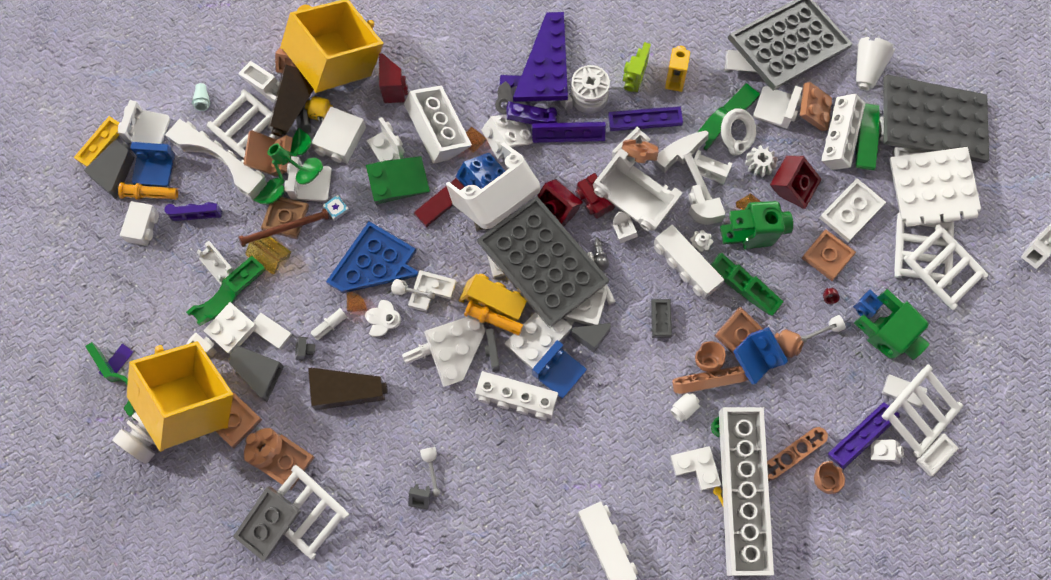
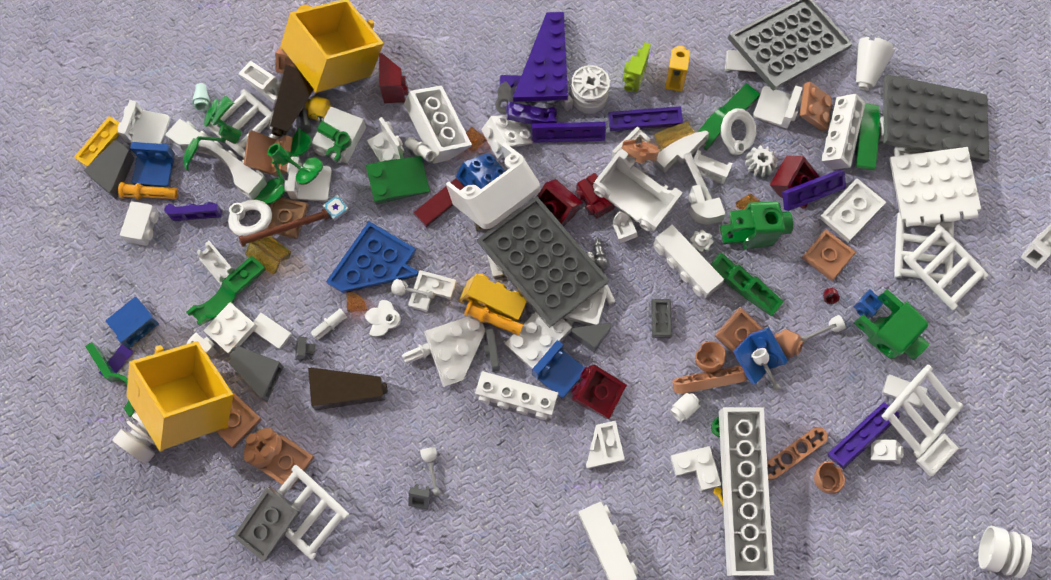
(131, 322): none -> blue bracket
(226, 132): none -> green plant
(238, 212): none -> white piece
(341, 139): none -> green bar
(420, 149): none -> white pin
(598, 391): none -> dark red plate
(605, 446): none -> white wing
(670, 135): none -> clear yellow panel
(761, 357): none -> white hinge
(814, 190): none -> dark purple plate
(1005, 552): none -> white wheel

